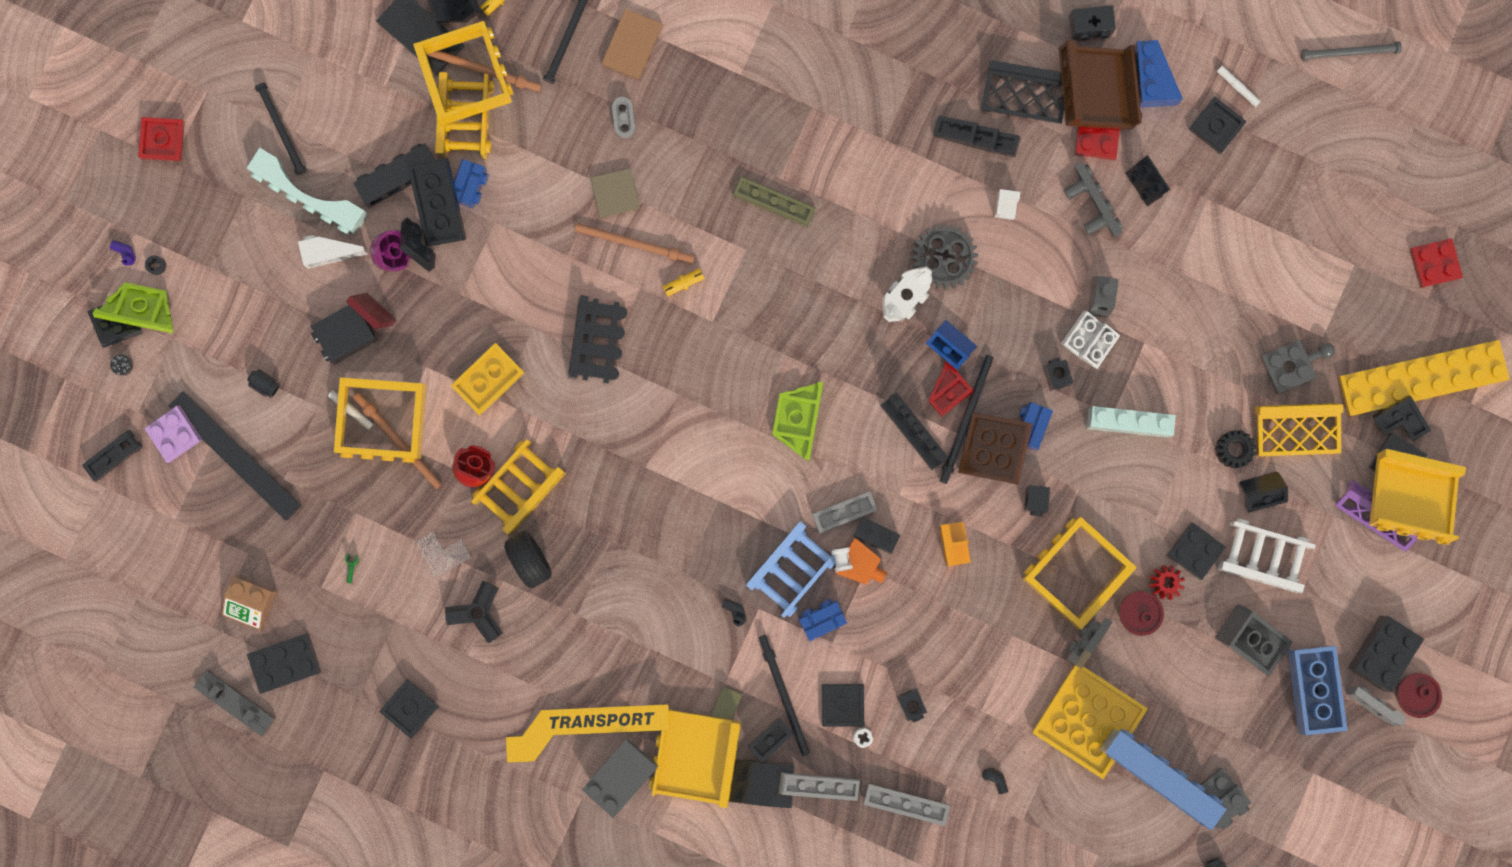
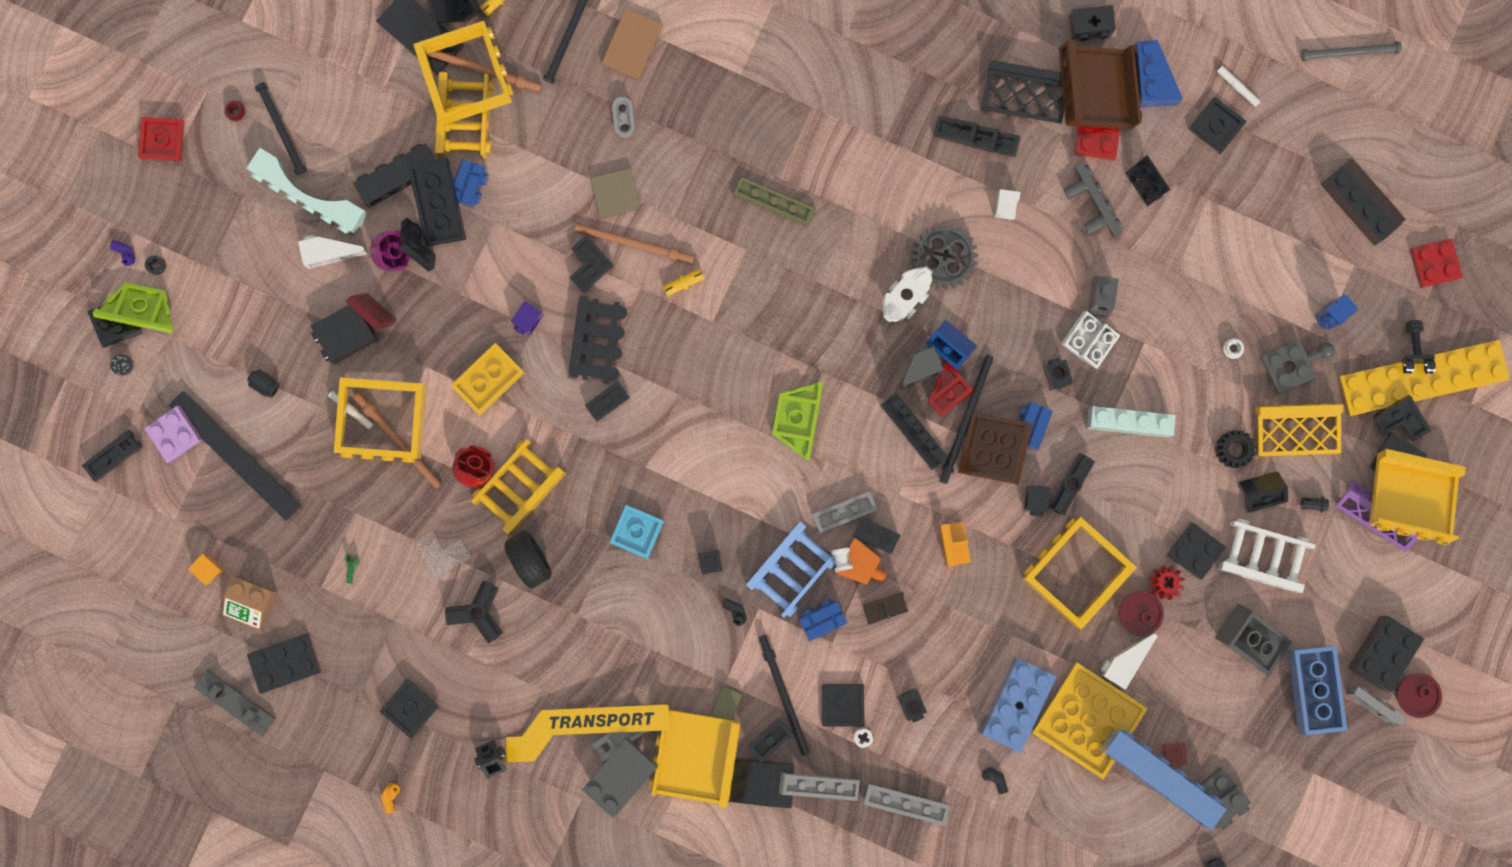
(206, 569): none -> light orange panel
(235, 105): none -> dark red plate
(388, 796): none -> light orange arm
(490, 759): none -> black brick
(526, 319): none -> dark purple brick
(594, 266): none -> black plate
(607, 401): none -> black plate
(614, 740): none -> light grey plate
(636, 531): none -> medium azure plate
(710, 562): none -> black panel
(885, 608): none -> dark brown panel
(922, 366): none -> dark grey slope
(1007, 723): none -> medium blue brick
(1064, 495): none -> black piece
(1091, 637): dark grey plate -> none
(1124, 664): none -> white slope
(1175, 753): none -> clear red plate
(1239, 348): none -> white plate
(1320, 504): none -> black pin
(1336, 312): none -> blue brick
(1363, 202): none -> black slope
(1414, 328): none -> black bar

